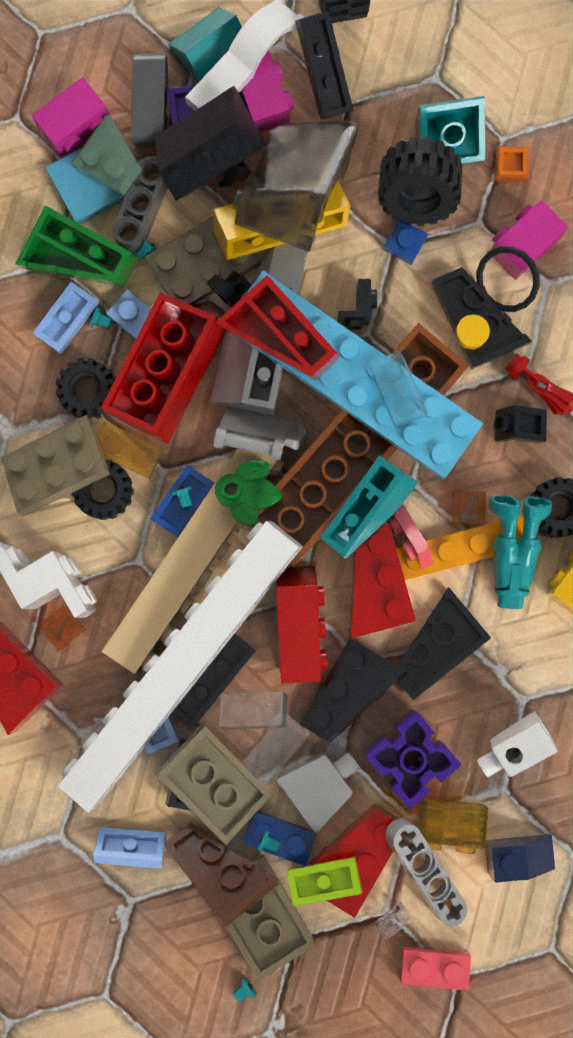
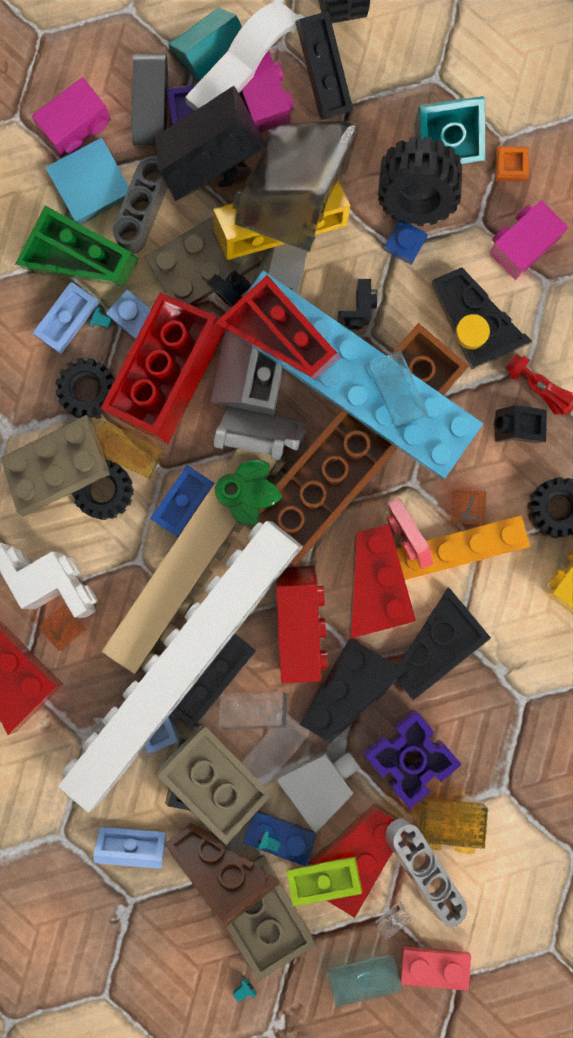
(108, 158): sand green wing -> none
(147, 248): teal piece -> none
(184, 496): teal piece -> none
(364, 980): none -> clear light blue plate
(369, 506): teal slope -> none
(516, 559): teal piece -> none
(519, 857): dark blue slope -> none
(529, 737): white torso -> none
(536, 277): black piece -> none

